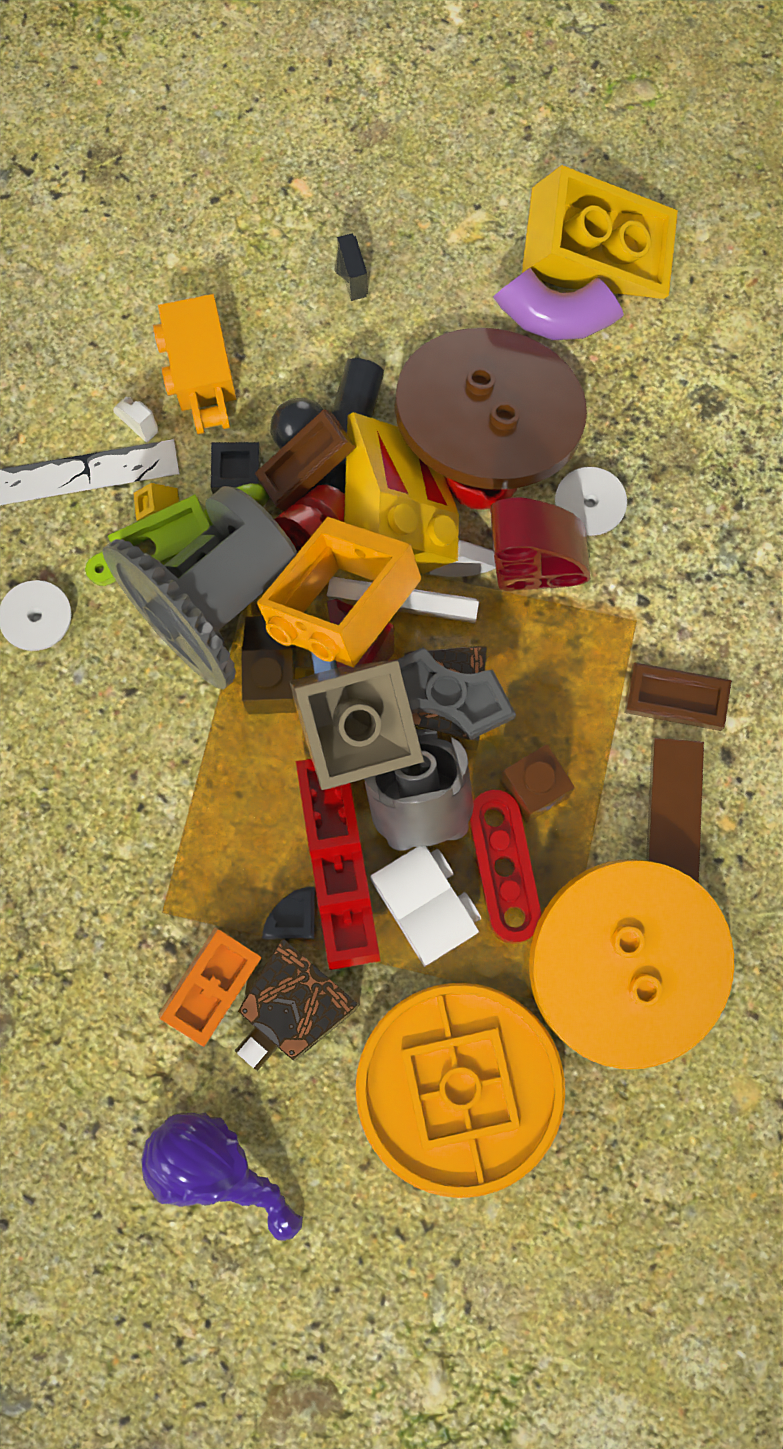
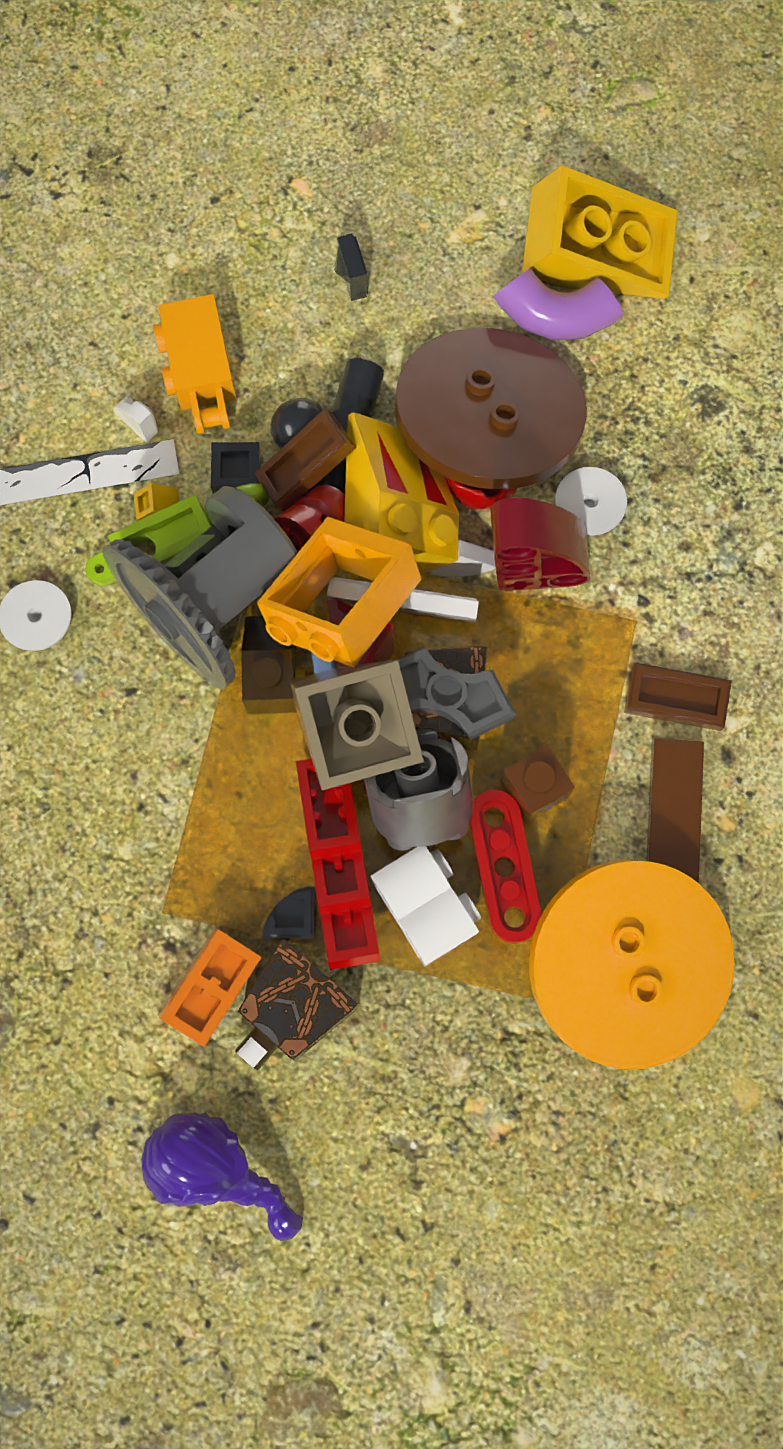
(460, 1090): light orange plate -> none

